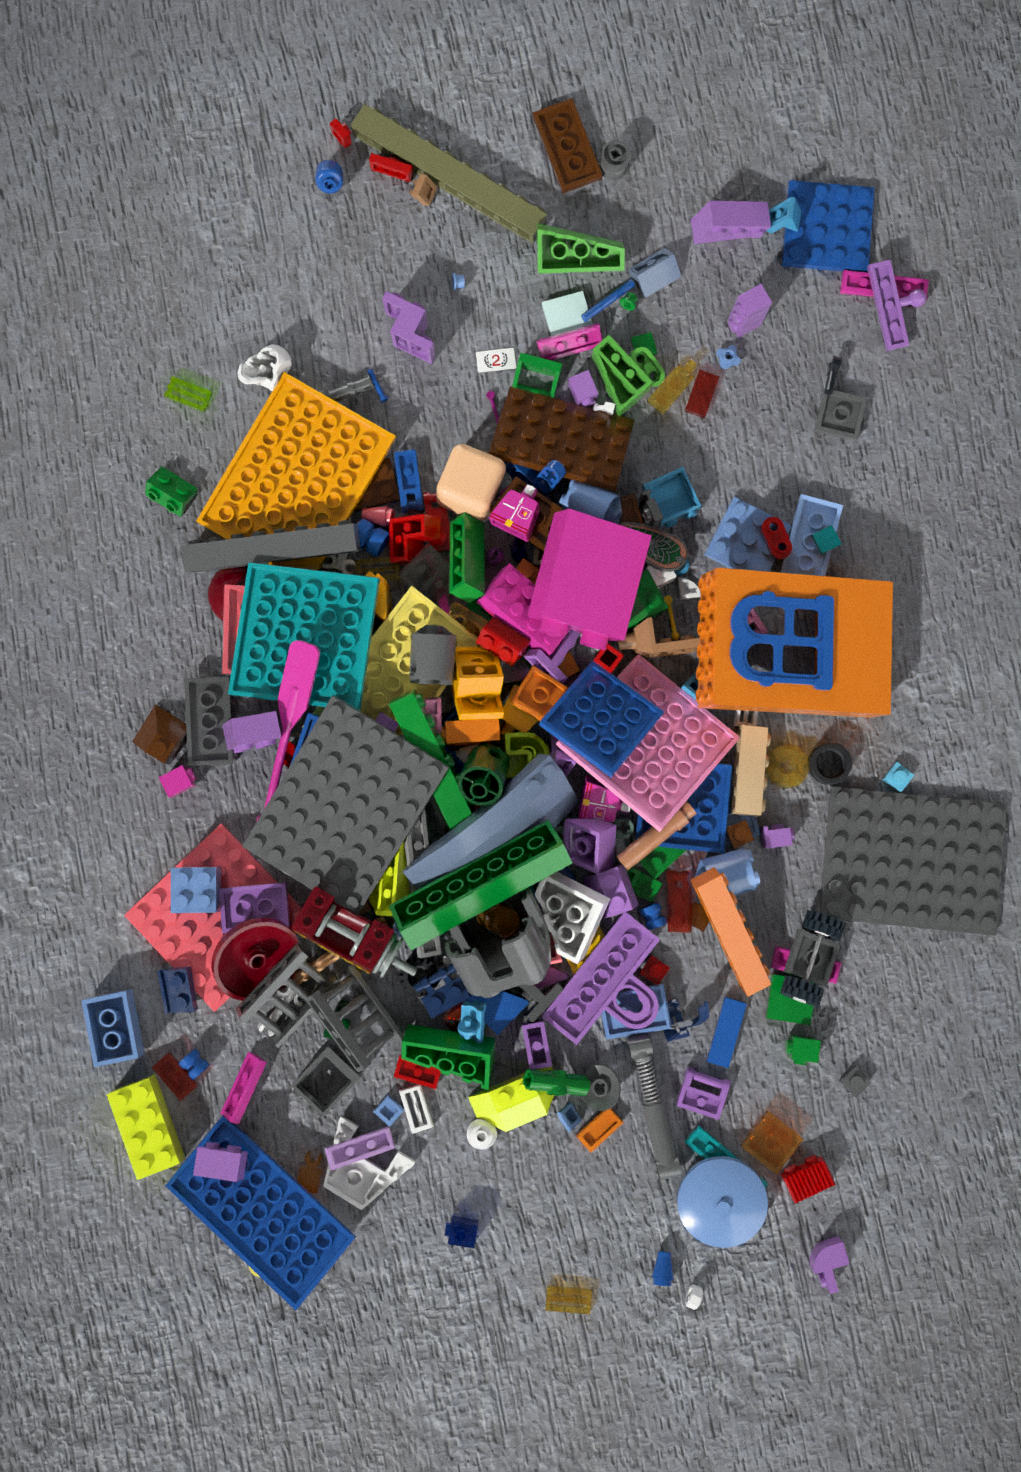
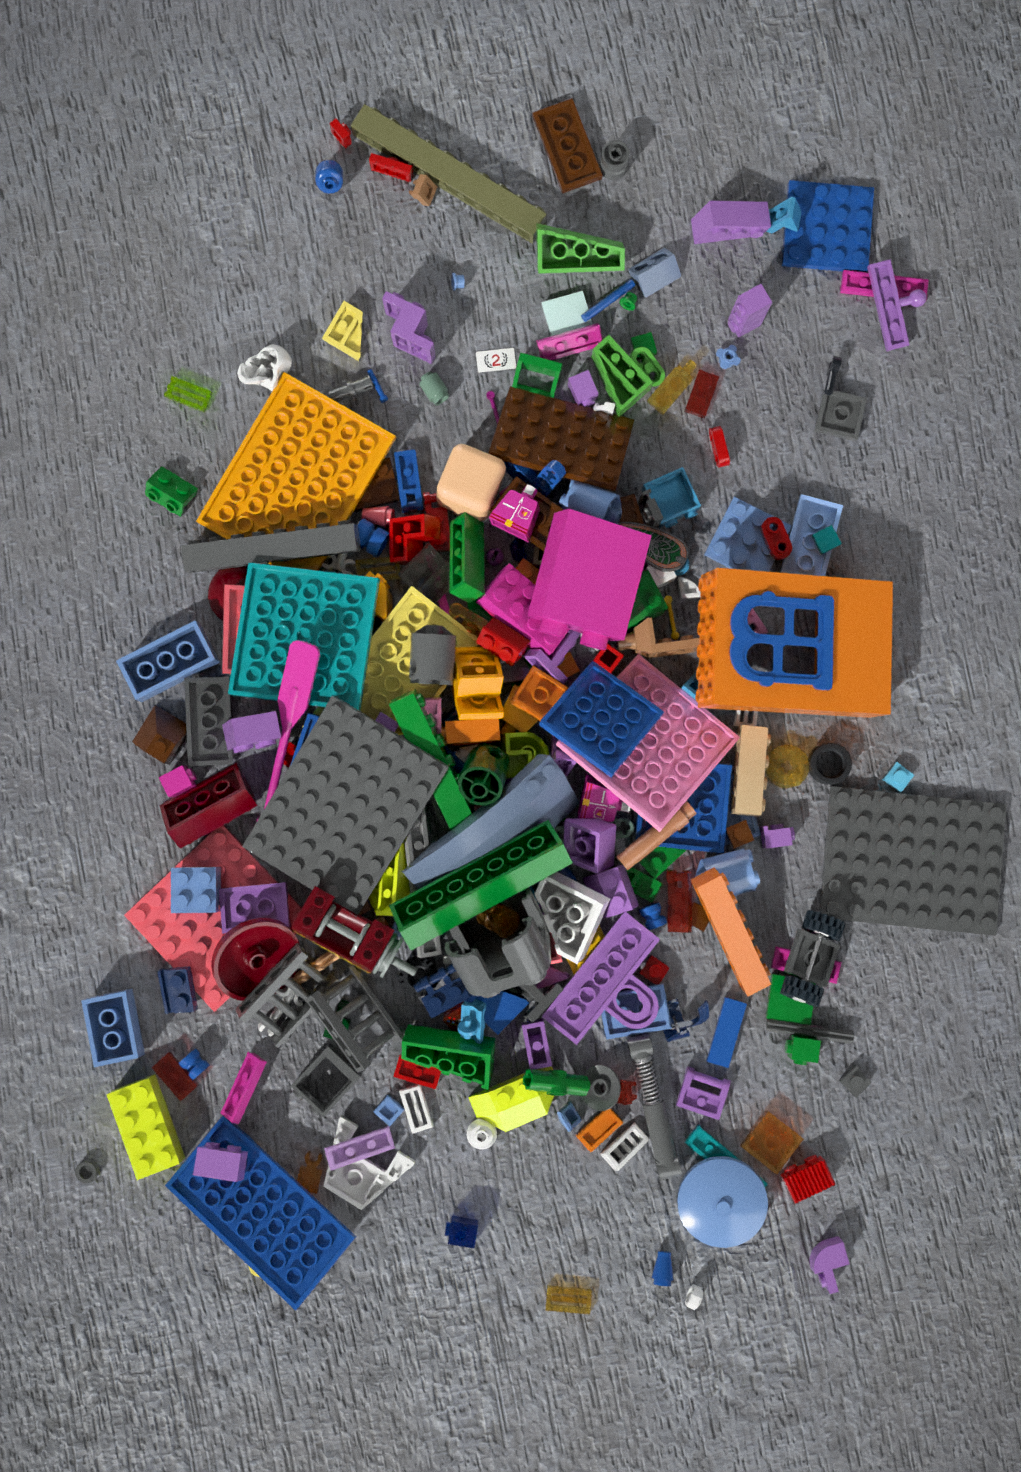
(87, 1171): none -> dark grey tile
(167, 661): none -> medium blue brick
(207, 806): none -> dark red slope
(346, 330): none -> light yellow wing
(434, 388): none -> sand green brick
(626, 1096): none -> clear red tile
(629, 1152): none -> white slope
(719, 446): none -> red beam
(810, 1031): none -> dark grey axle

